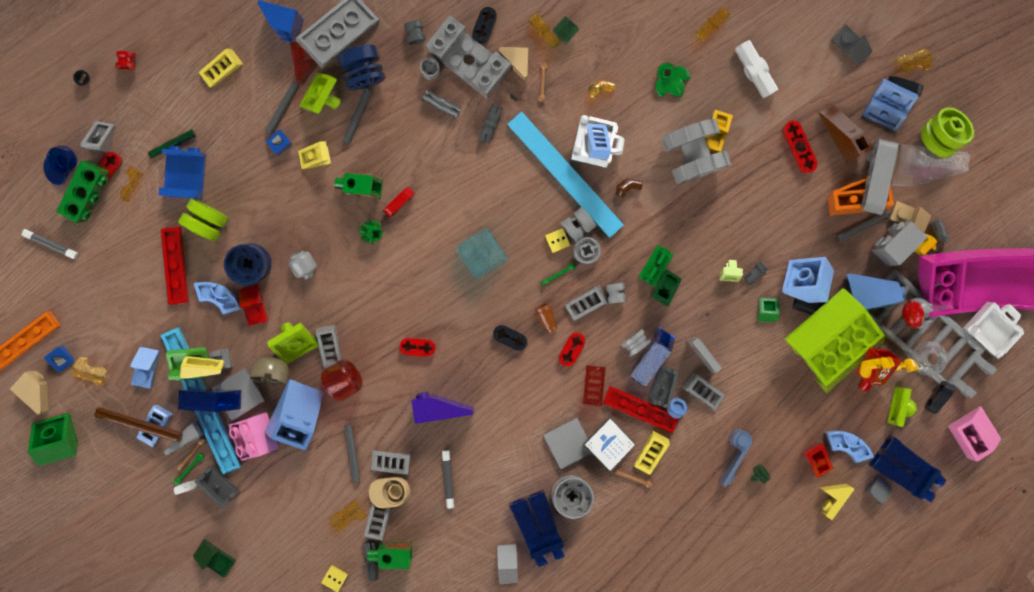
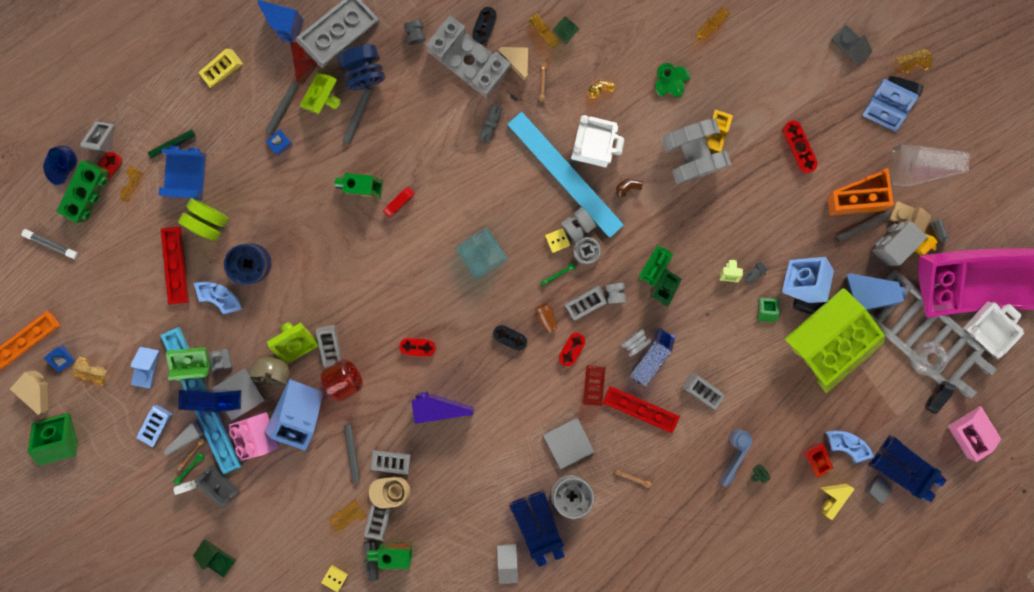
(78, 75): black hinge -> none
(125, 60): red wheel -> none
(138, 424): reddish brown axle -> none
(199, 367): light yellow slope -> none
(252, 302): red slope -> none
(302, 264): light grey head -> none
(314, 155): light yellow slope -> none
(371, 231): green gear -> none
(430, 65): light grey wheel -> none
(441, 104): dark grey pin -> none
(448, 479): dark grey bar -> none
(598, 152): light blue slope -> none
(609, 444): white tile -> none
(654, 436): light yellow slope -> none
(663, 387): dark grey hinge -> none
(677, 408): medium blue tile -> none
(704, 354): light grey tile -> none
(756, 69): white piece -> none
(846, 134): reddish brown slope -> none
(879, 177): light grey beam -> none
(879, 366): torso -> none
(901, 406): lime tile -> none
(915, 313): red piece -> none
(947, 132): lime wheel -> none

